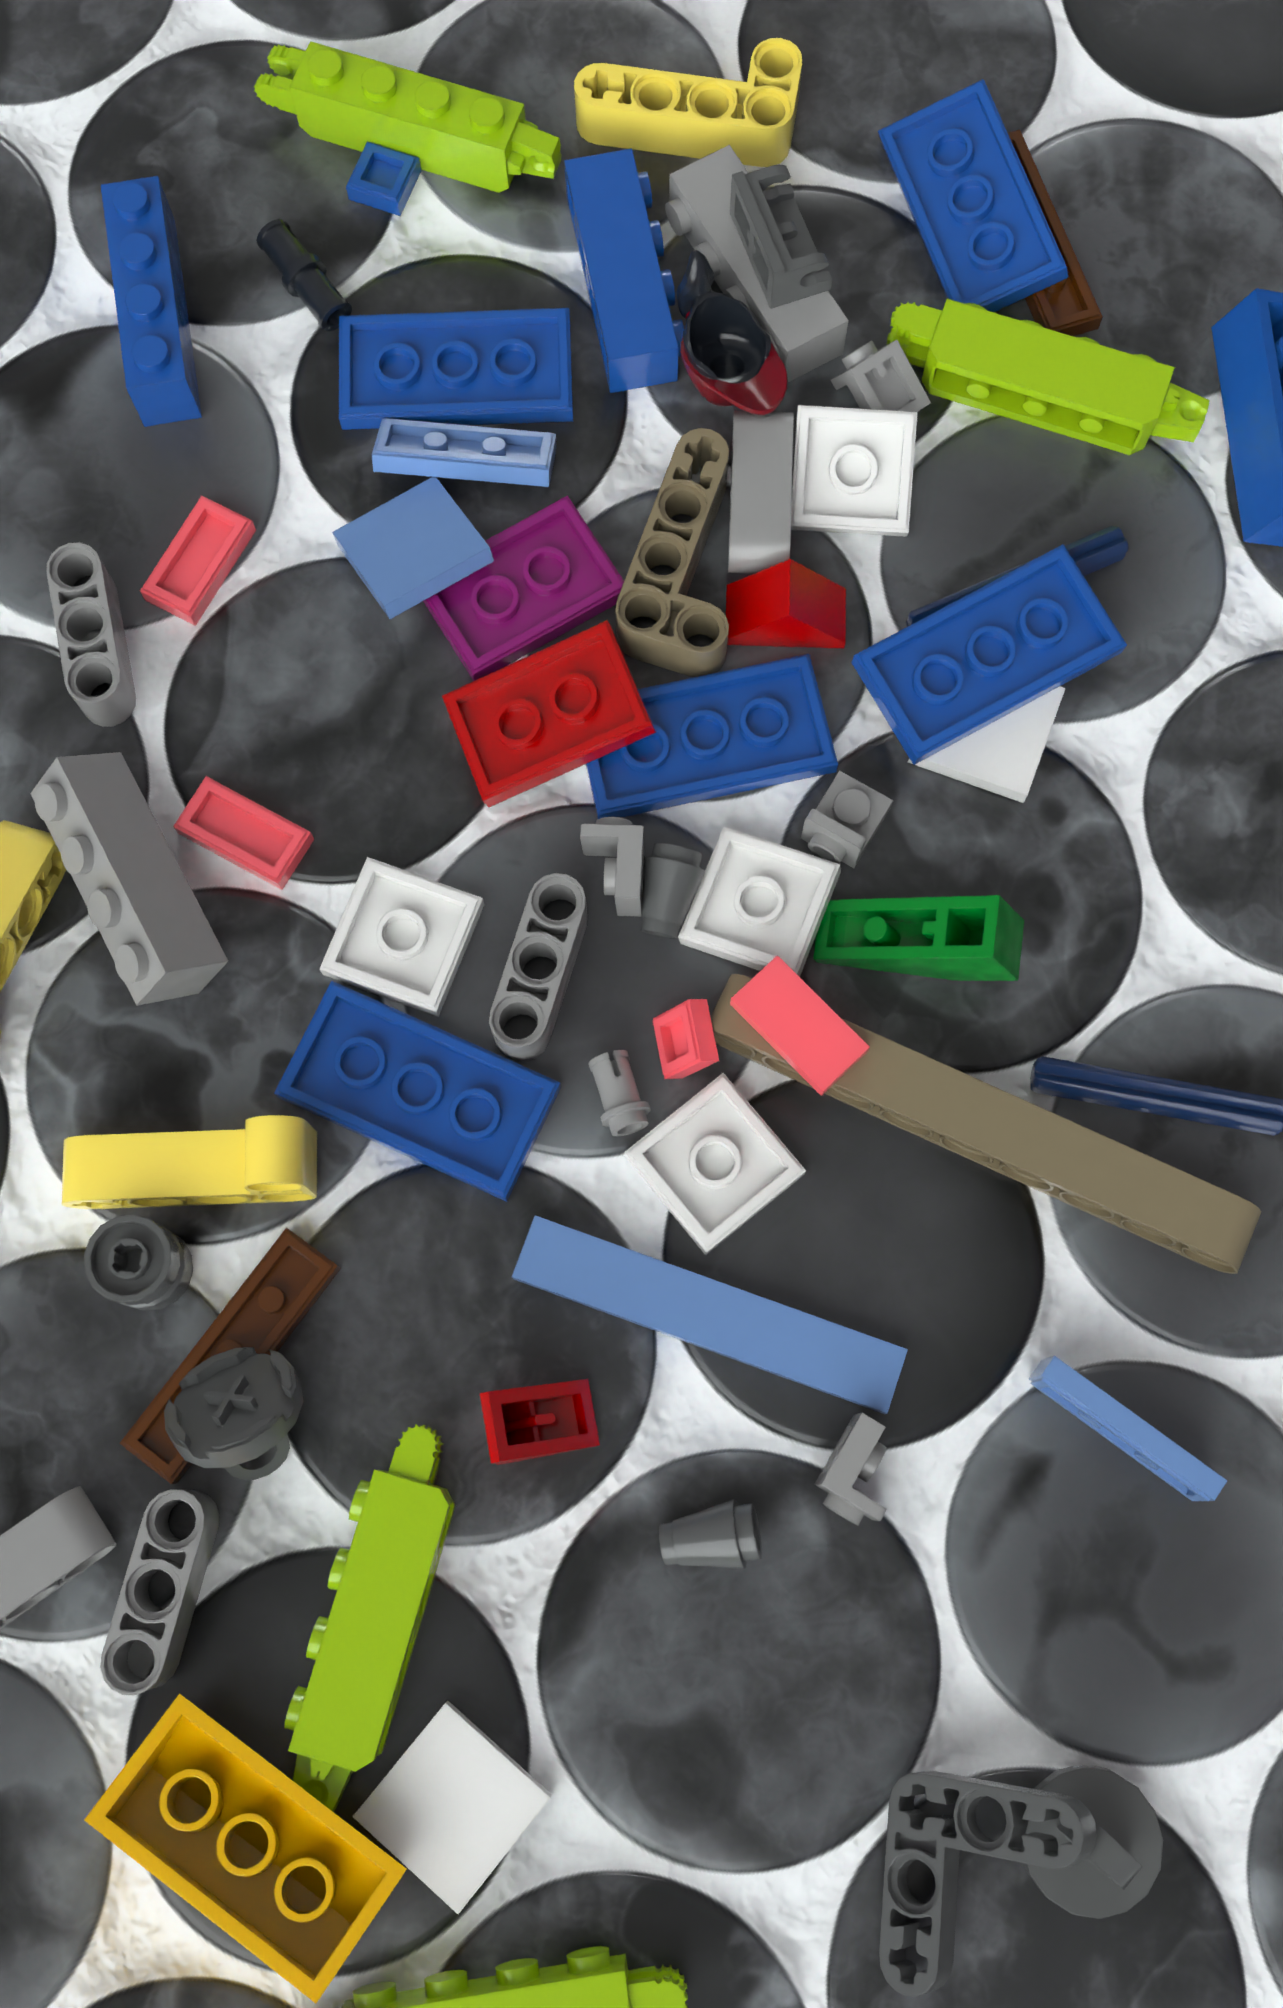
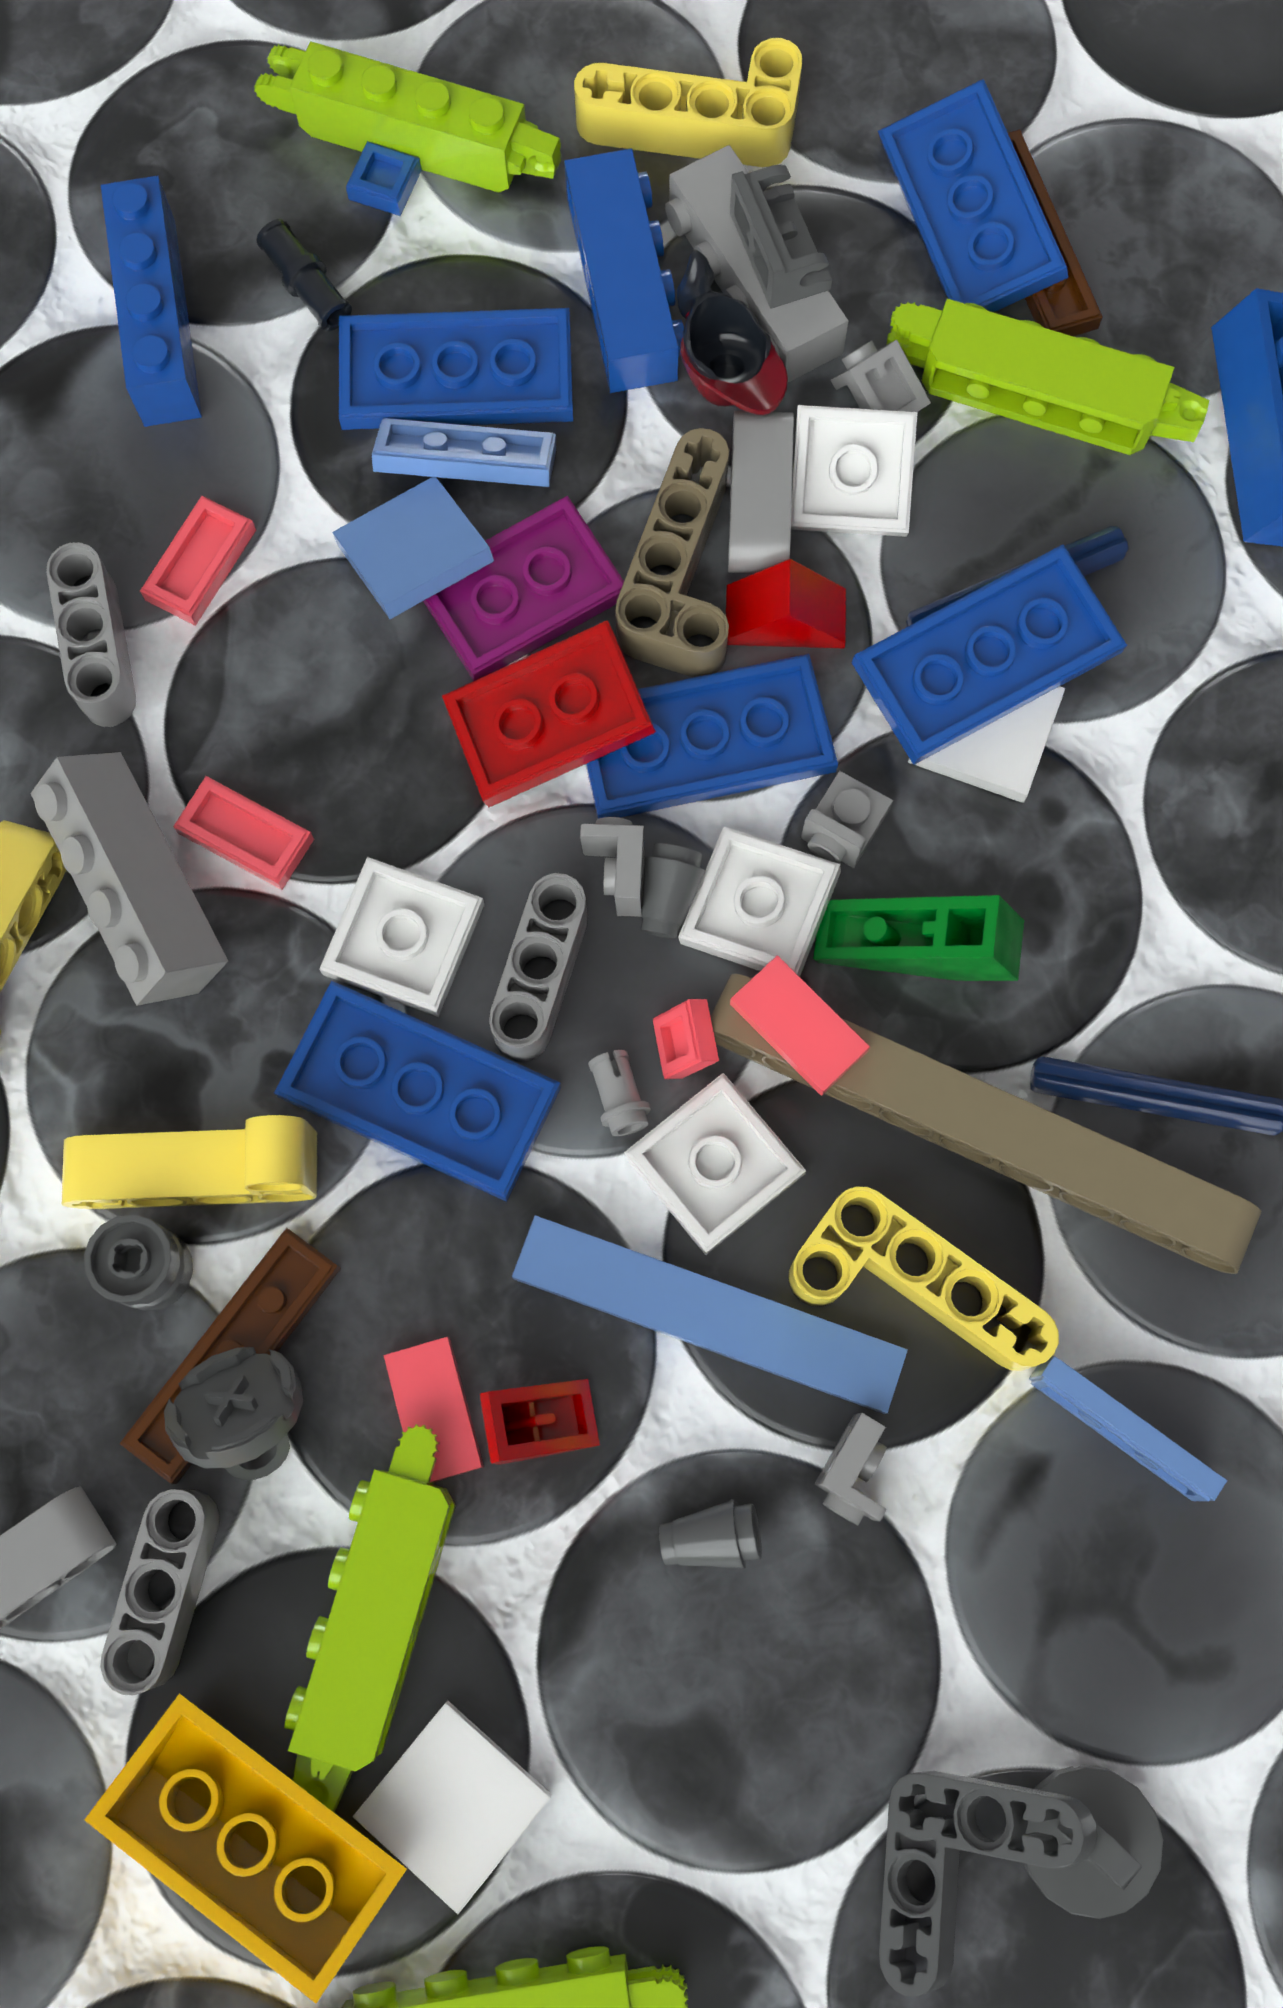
(432, 1394): none -> coral tile
(929, 1291): none -> light yellow beam

